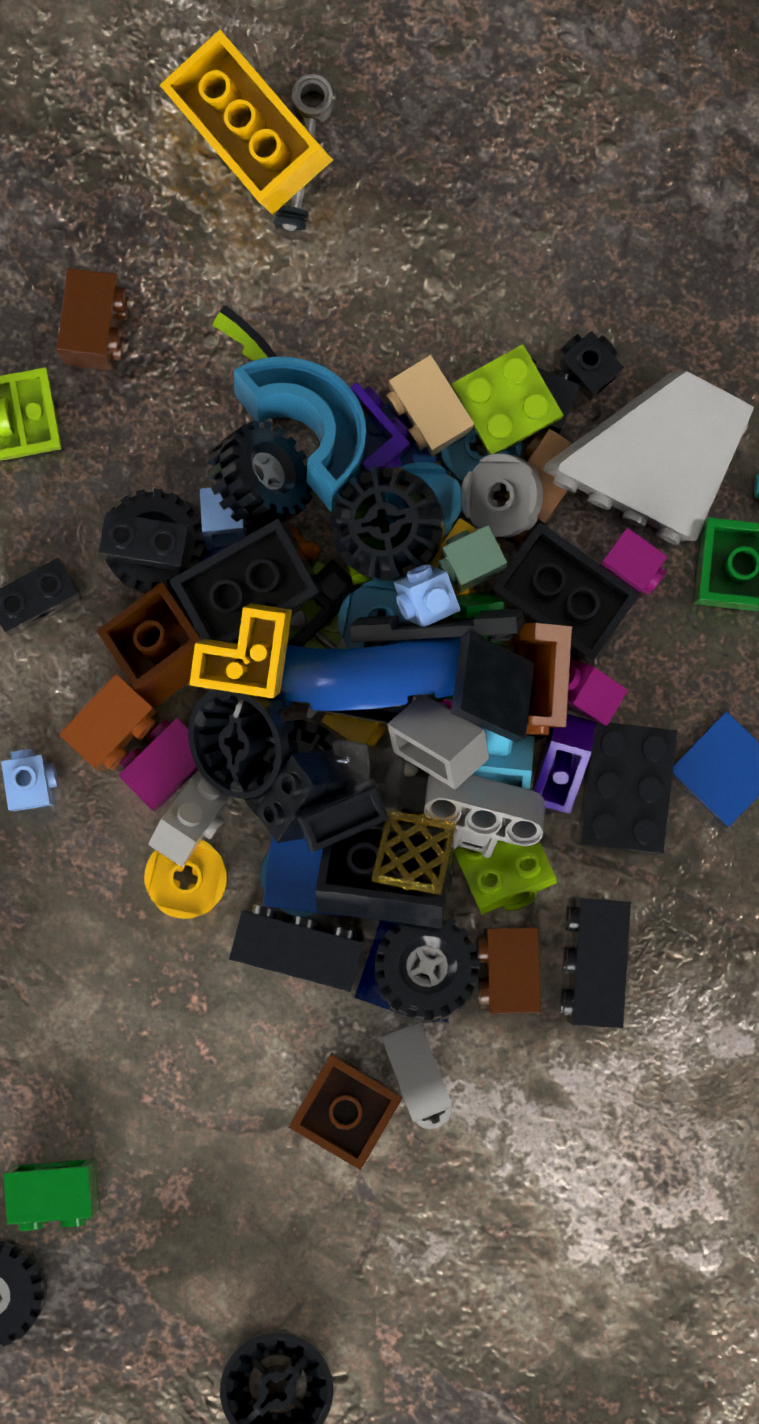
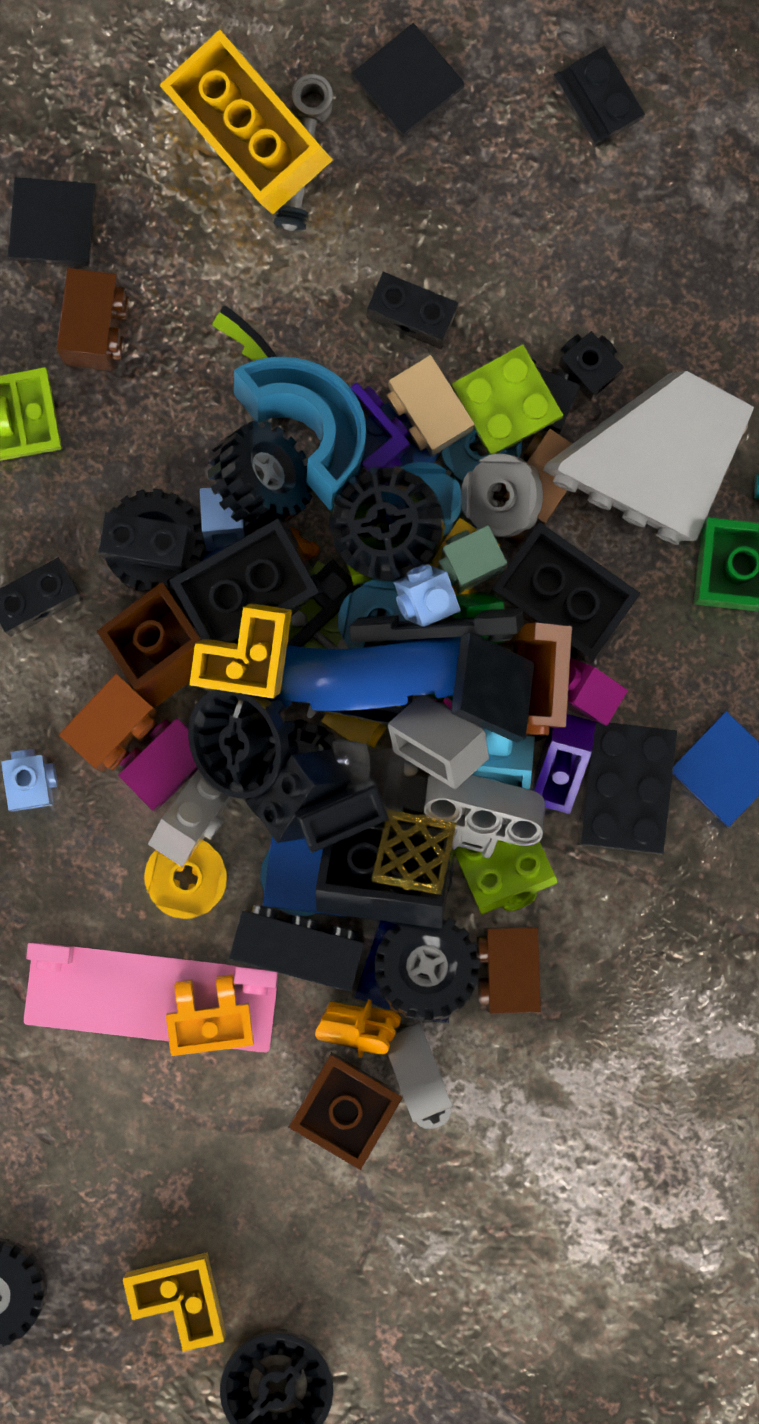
(51, 1193): green brick -> none
(52, 221): none -> black tile
(134, 991): none -> bright pink bracket
(186, 1289): none -> yellow brick
(212, 1027): none -> light orange plate
(358, 1027): none -> light orange arm
(408, 80): none -> black tile
(412, 310): none -> black brick
(596, 962): black brick -> none
(598, 96): none -> black plate
(636, 562): magenta brick -> none

